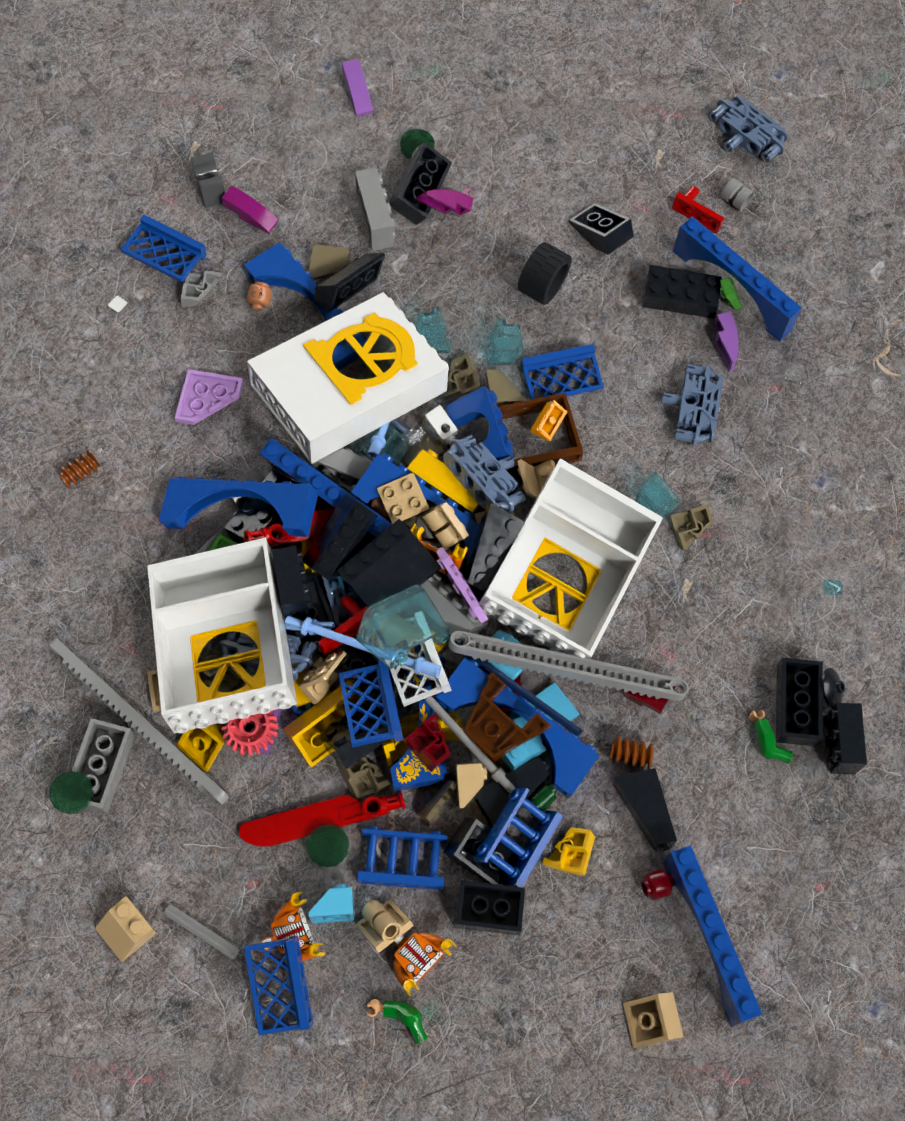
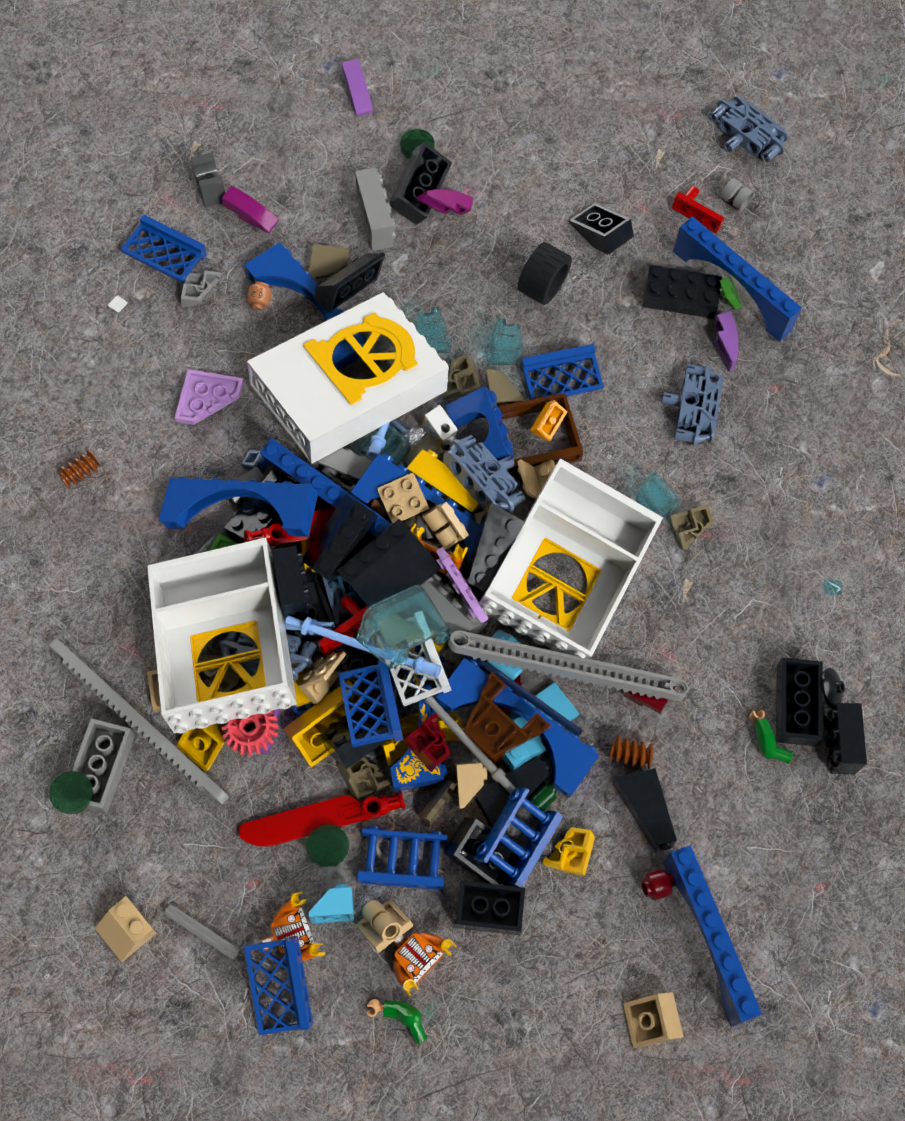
(254, 459): none -> sand blue slope

